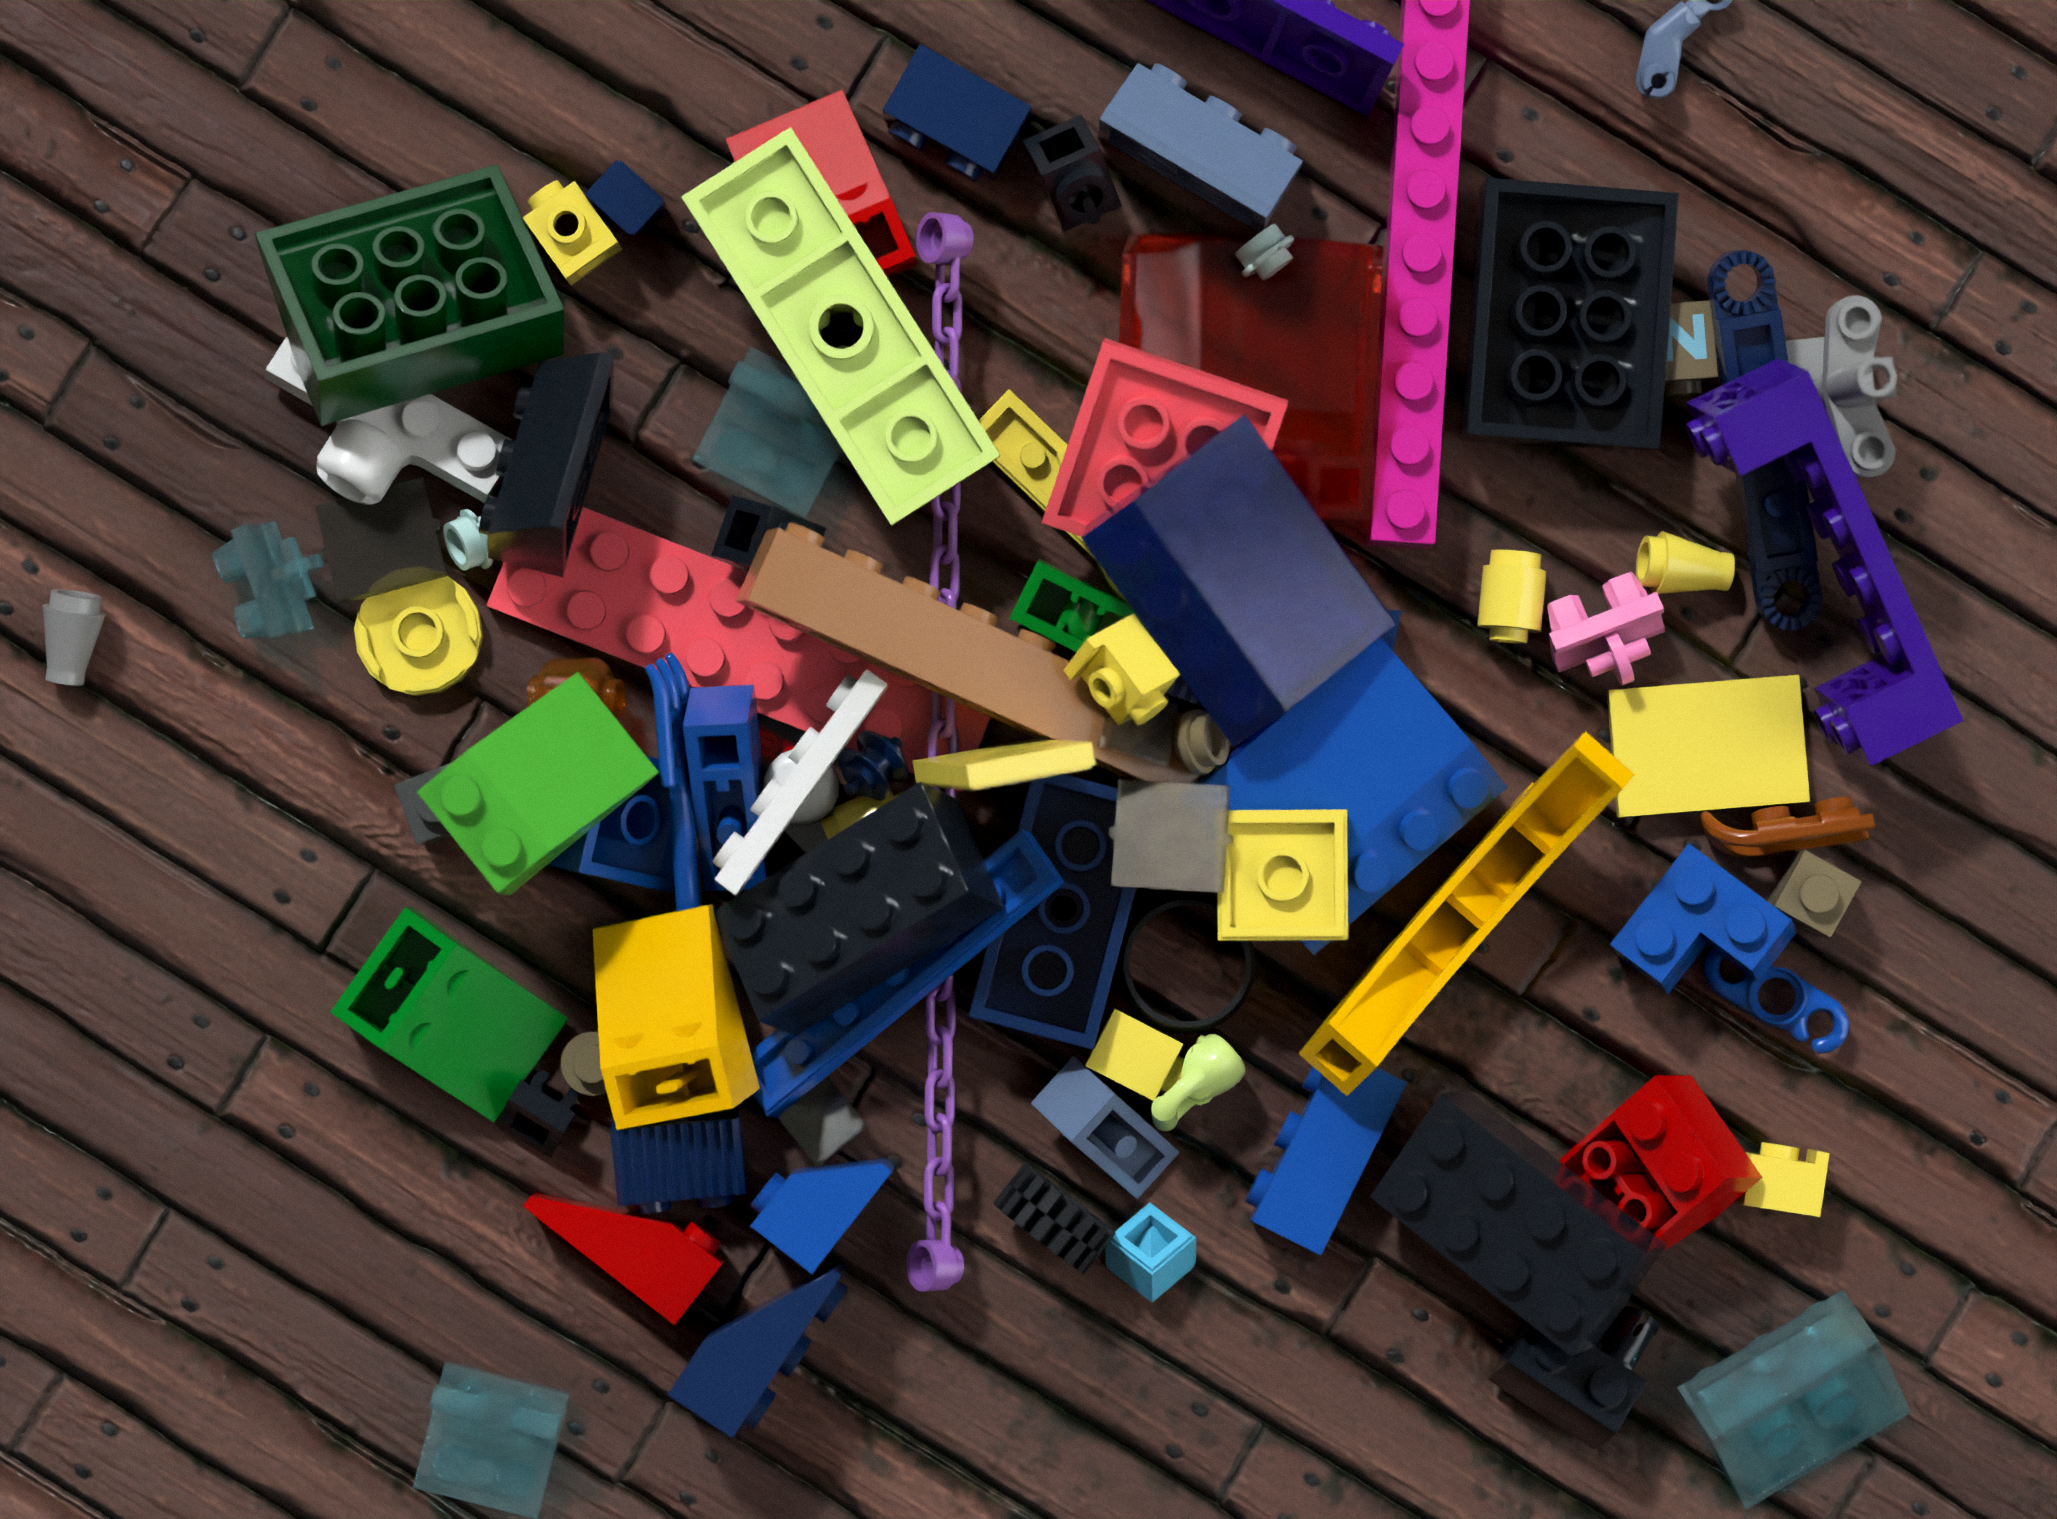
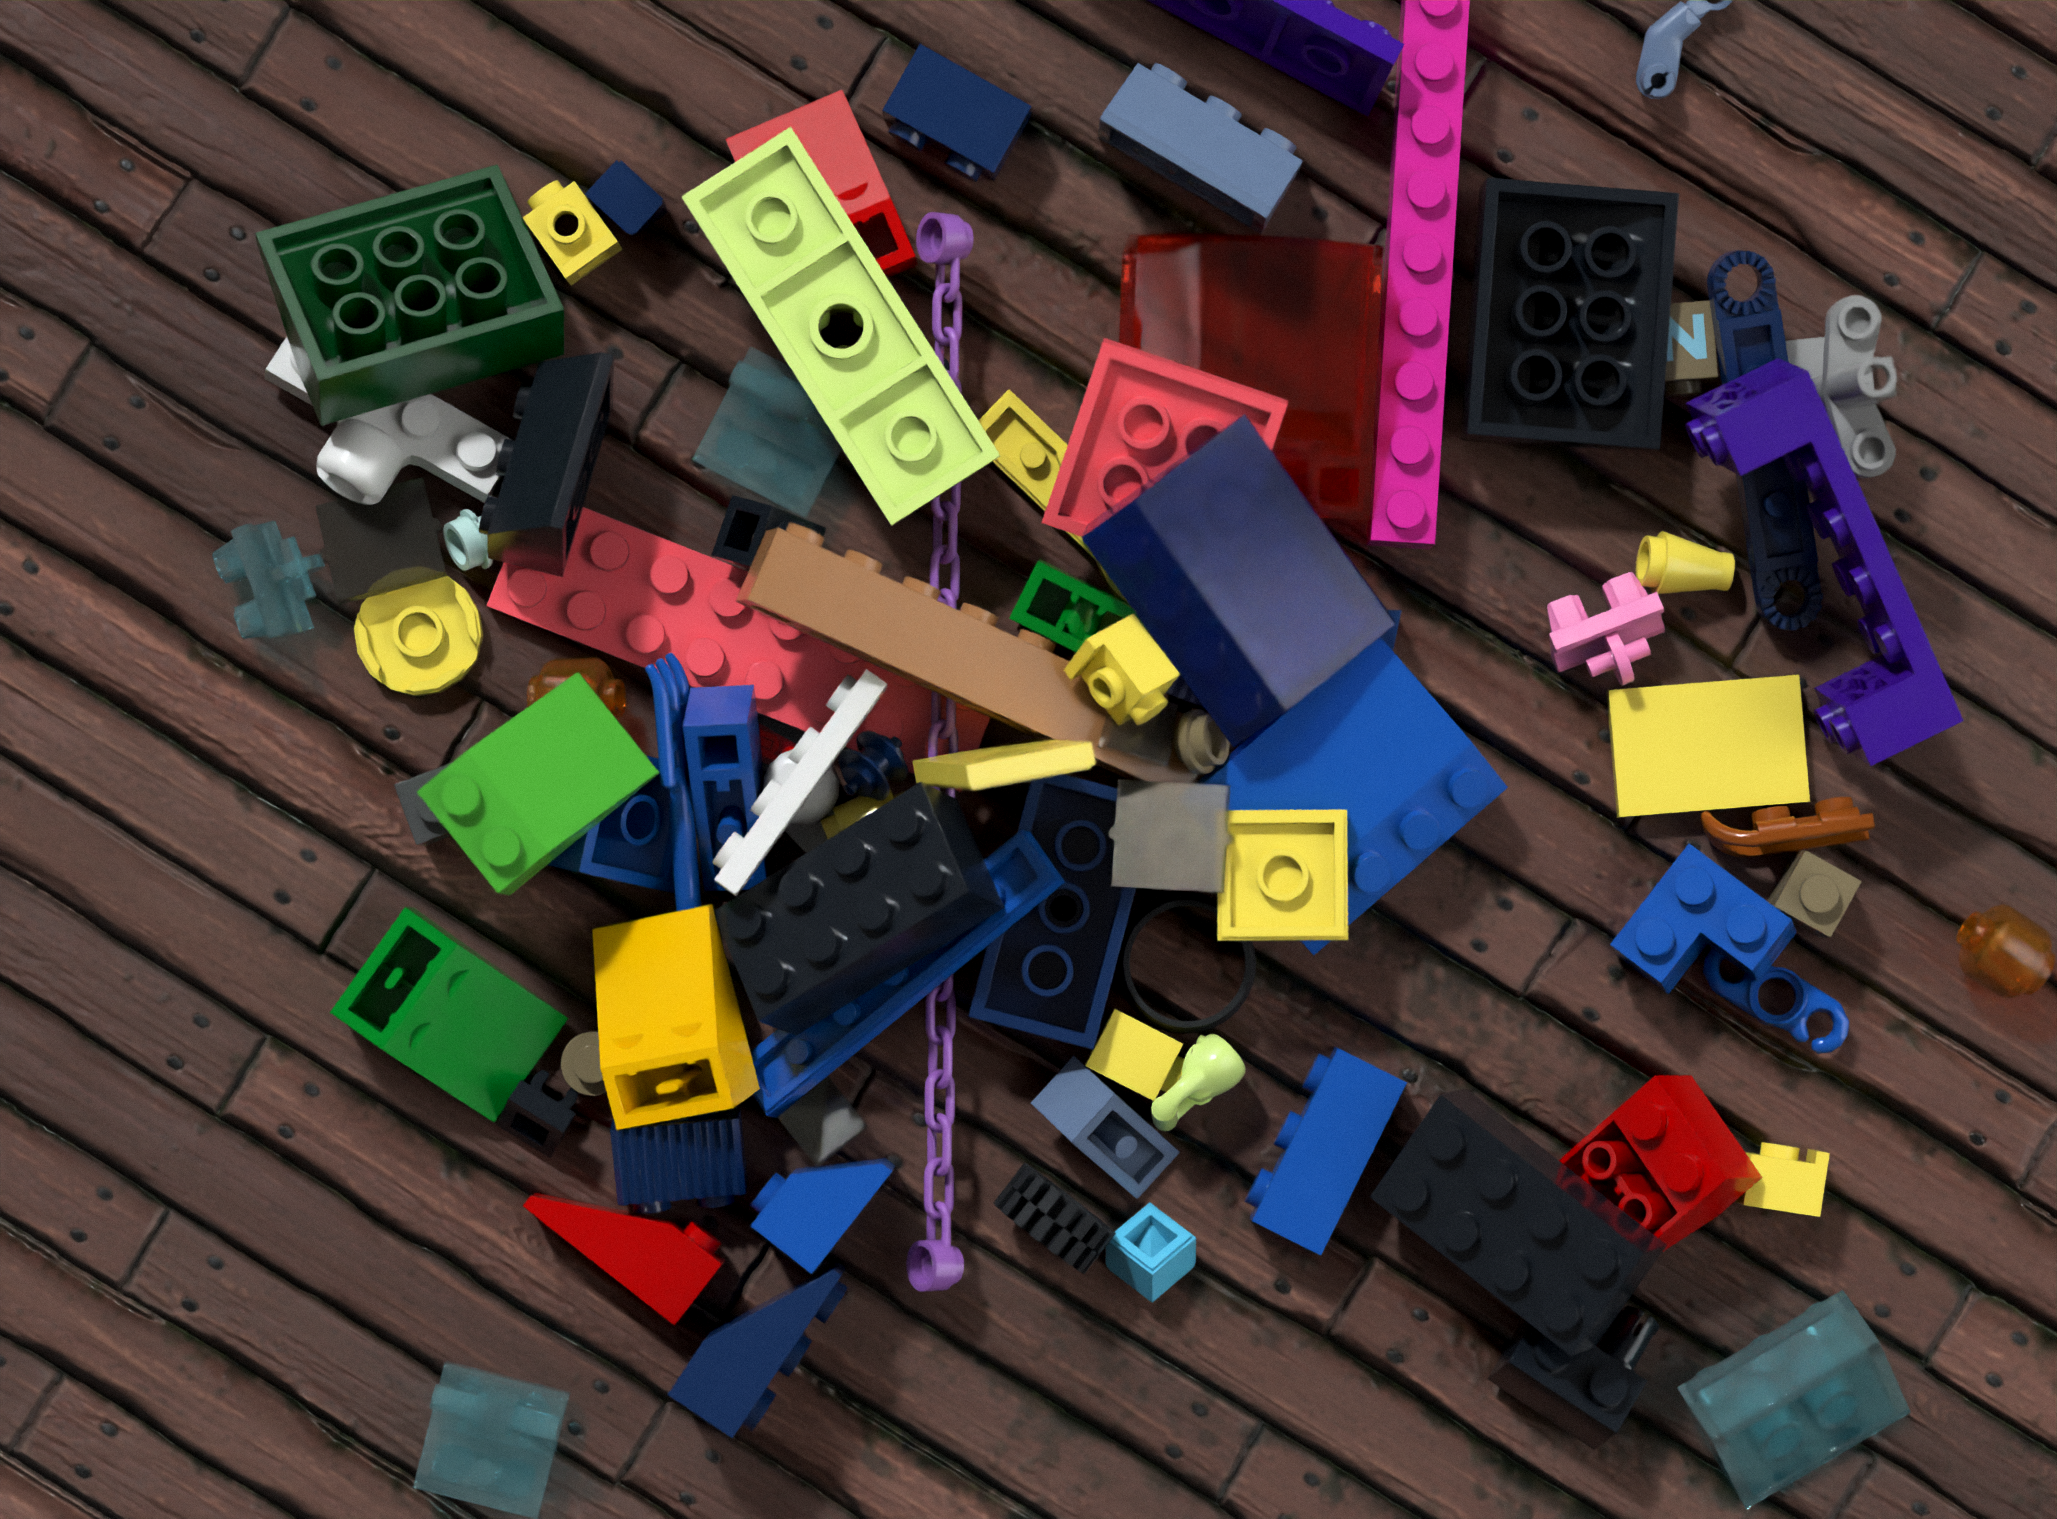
(70, 633): light grey cone -> none
(1072, 173): black brick -> none
(1265, 253): light aqua plate -> none
(1464, 912): yellow arch -> none
(1512, 596): light yellow brick -> none
(2005, 951): none -> clear orange head

